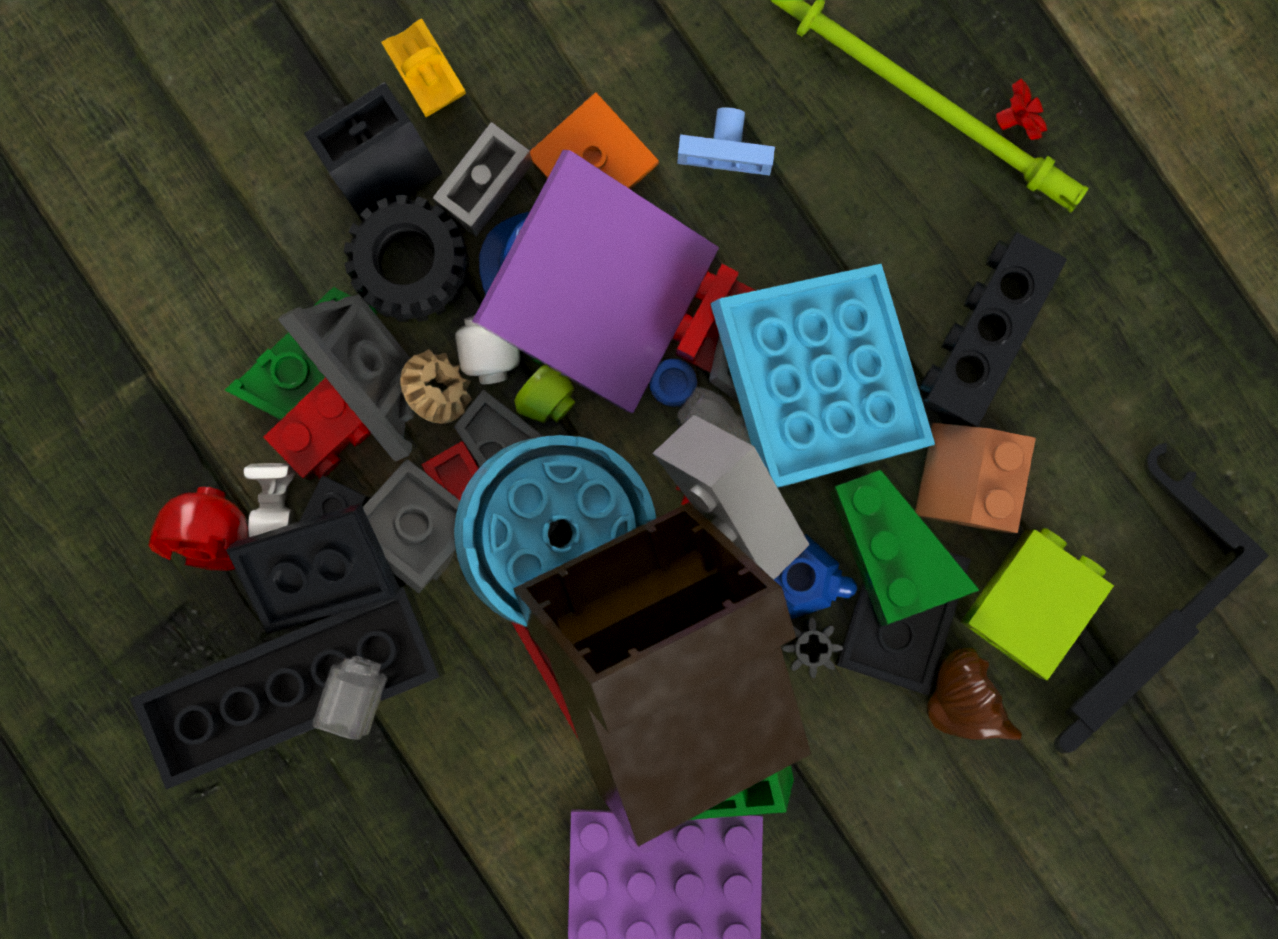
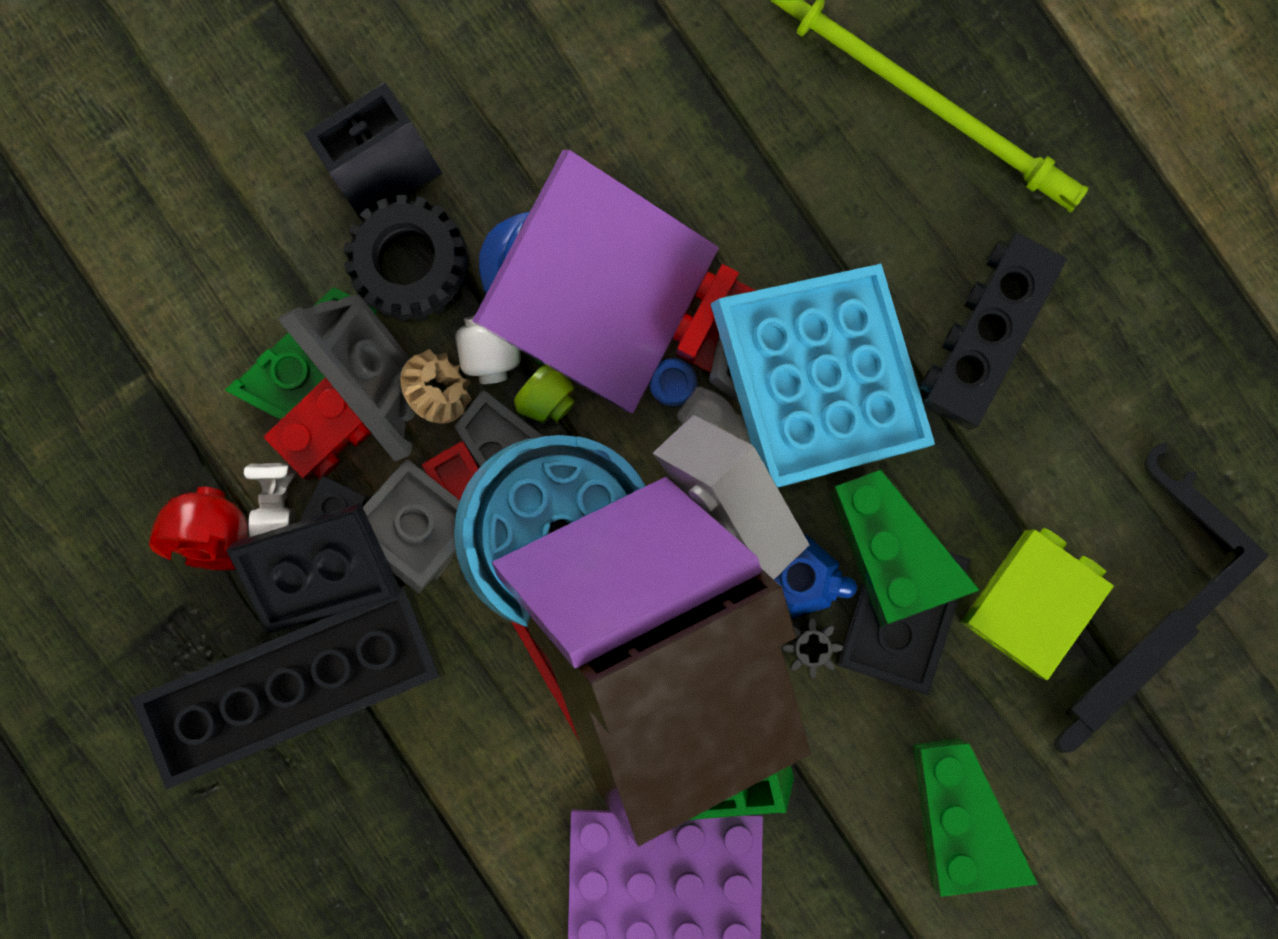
(350, 698): clear brick -> none
(424, 68): yellow hips -> none
(483, 179): light grey brick -> none
(600, 139): orange plate -> none
(624, 570): none -> medium lavender tile
(726, 148): light blue tile -> none
(963, 823): none -> green wedge
(968, 701): reddish brown hair -> none
(975, 477): nougat slope -> none
(1023, 112): red plant -> none

